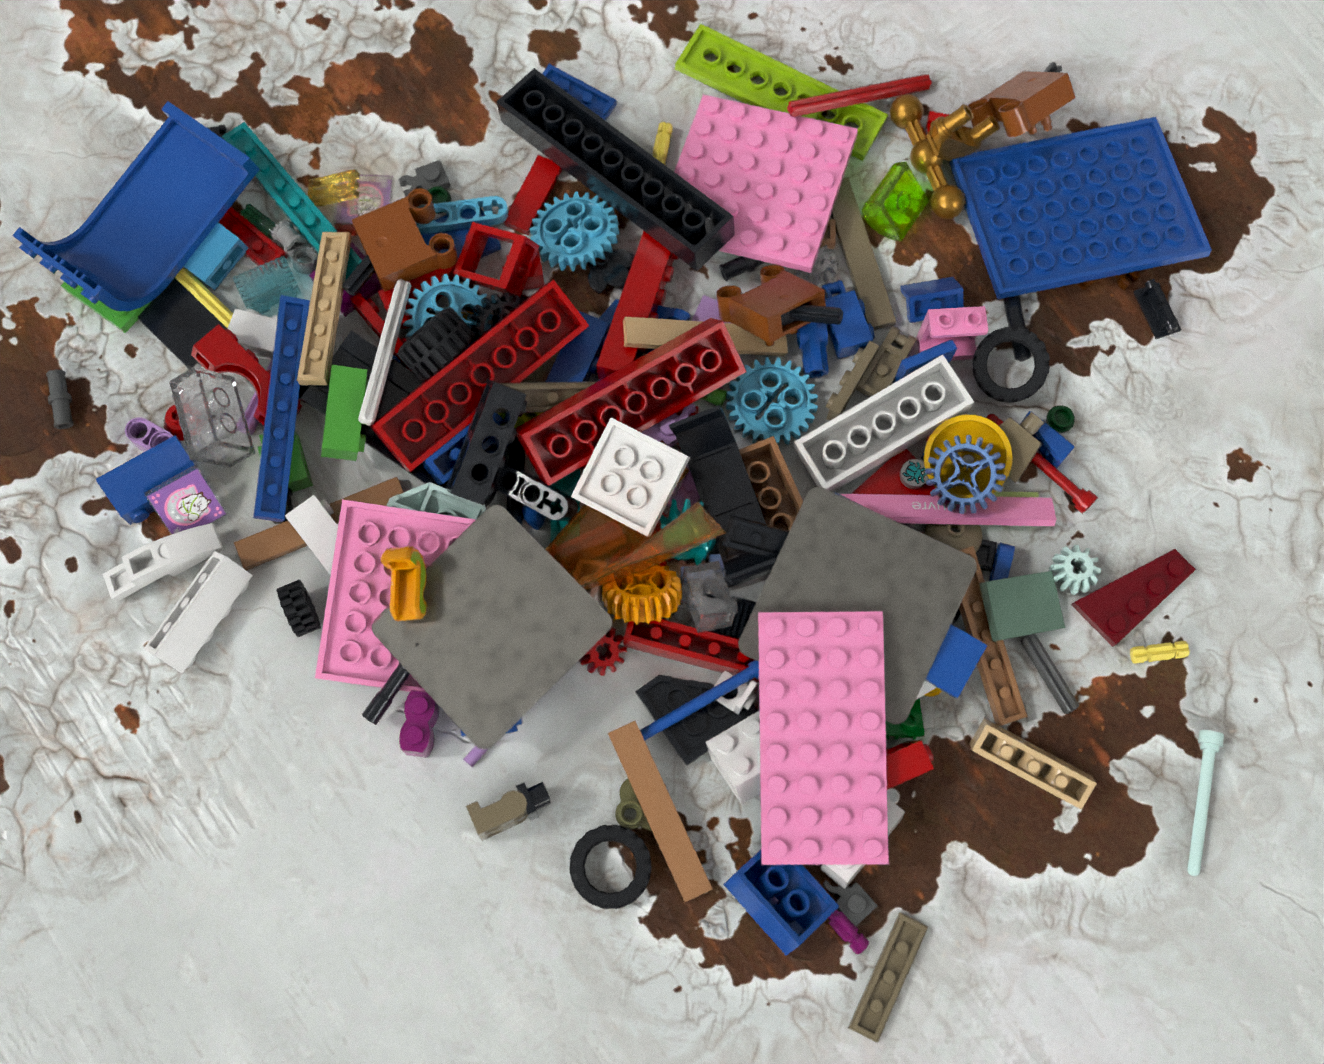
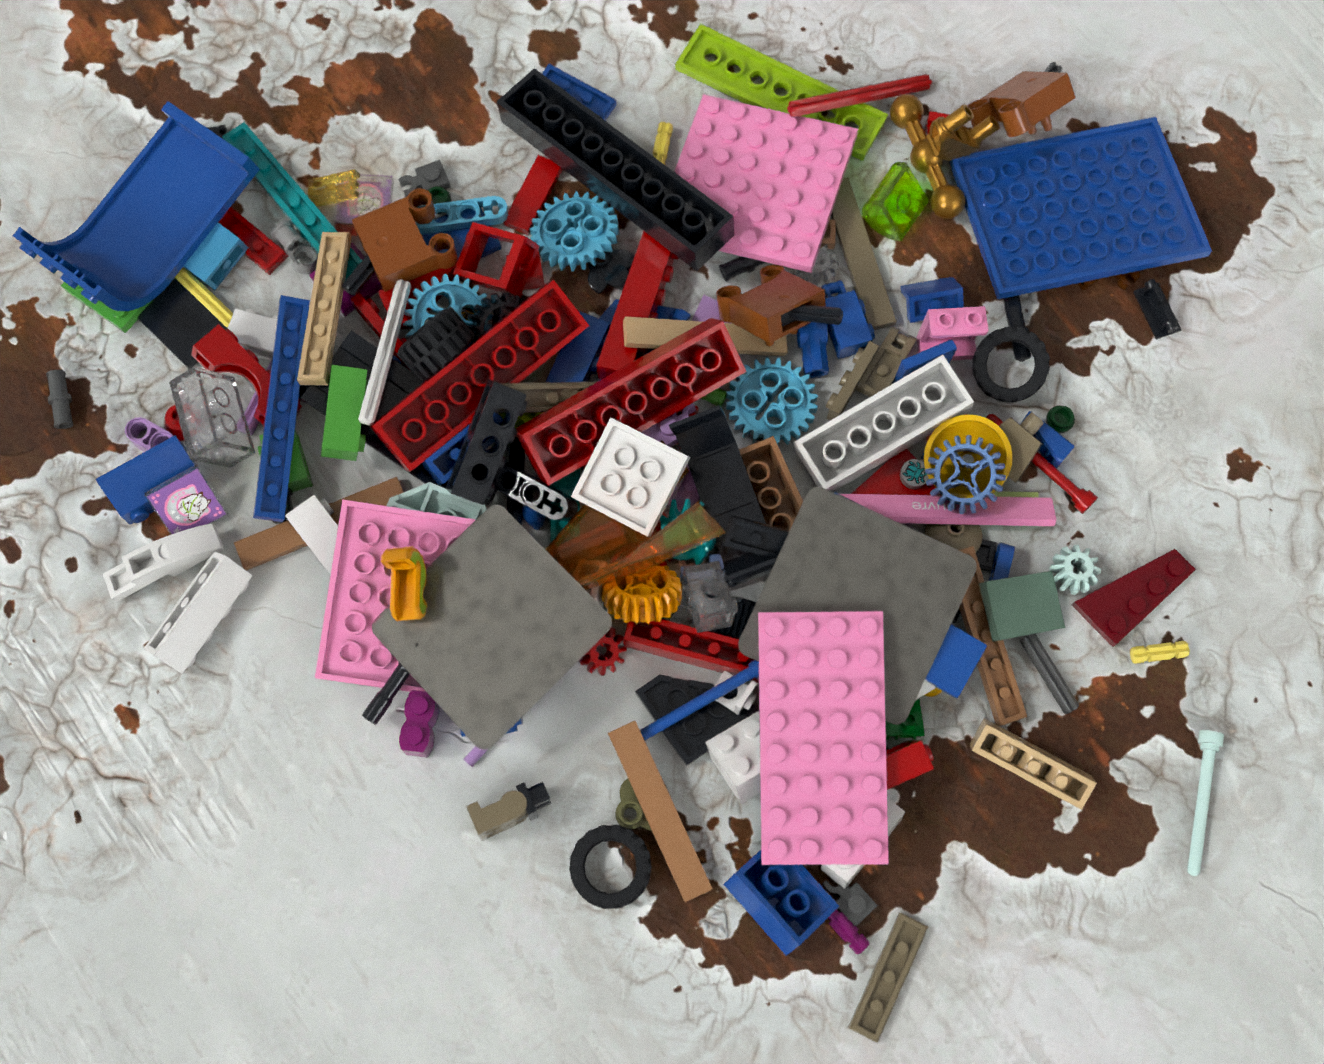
(258, 219): clear green piece -> none
(265, 284): clear light blue brick -> none
(298, 608): black tyre -> none

